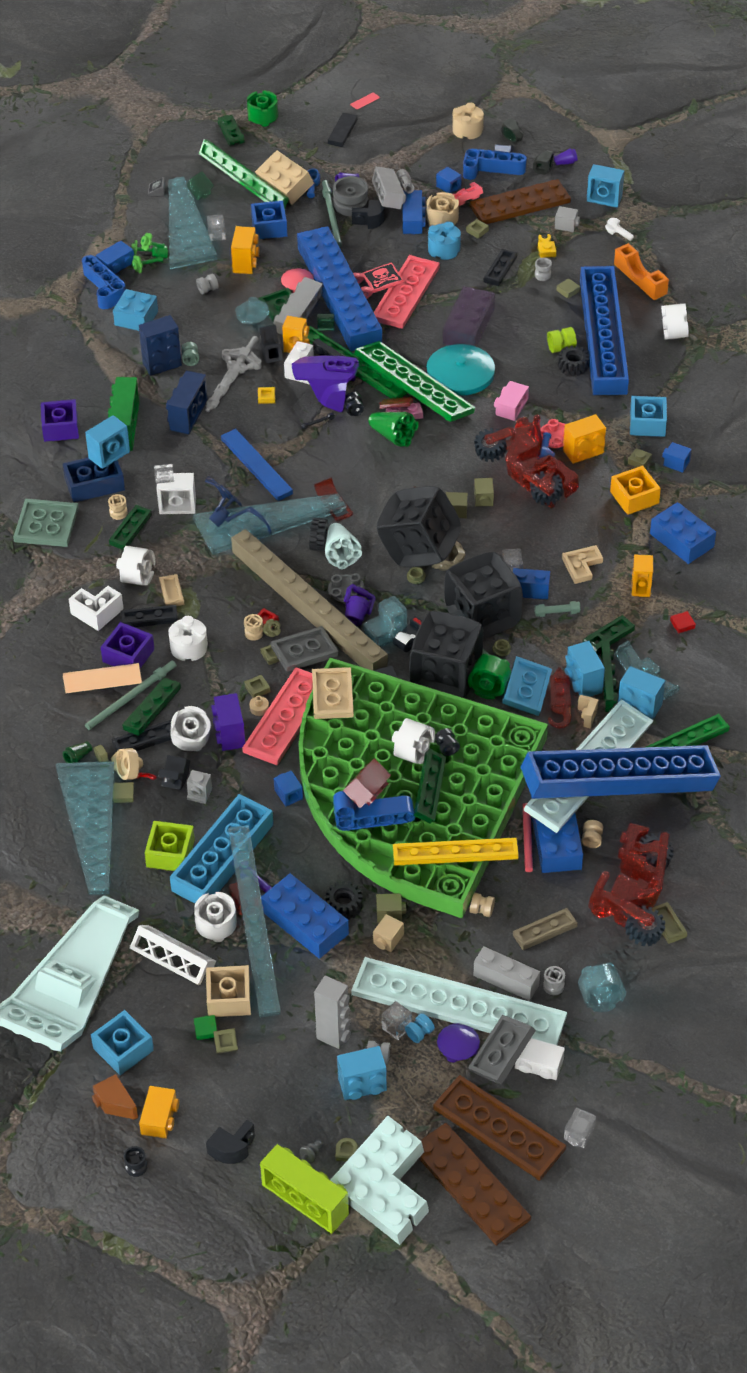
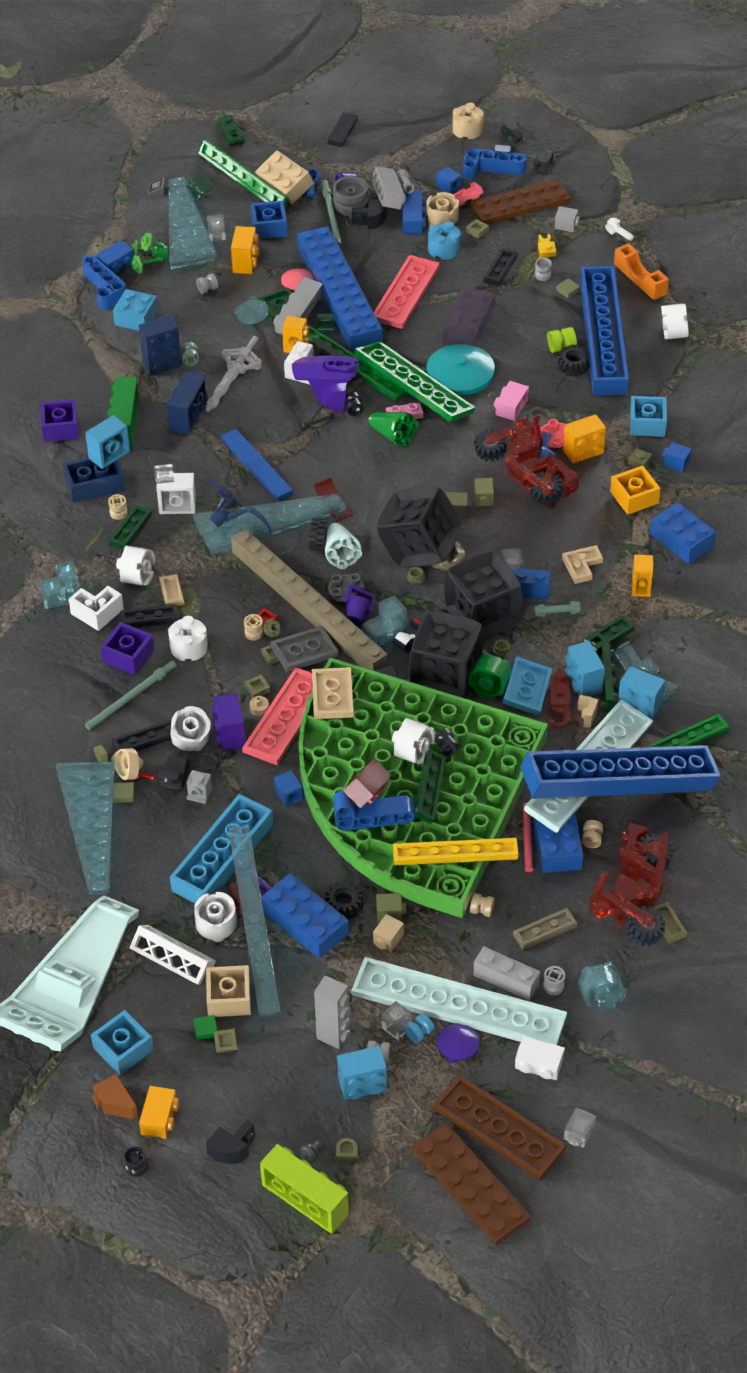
(46, 522): sand green plate -> none
(59, 589): none -> clear light blue brick
(75, 753): dark green cone -> none
(102, 678): light nougat tile -> none
(151, 706): dark green plate -> none
(168, 845): lime brick -> none
(262, 108): green brick -> none
(266, 395): yellow tile -> none
(269, 344): black brick -> none
(365, 100): coral sticker -> none
(374, 1180): light aqua piece -> none
(379, 279): coral flag -> none
(396, 402): dark red piece -> none
(501, 1049): dark grey plate -> none
(566, 157): dark purple cone -> none
(605, 185): dark azure brick -> none
(682, 622): red tile -> none

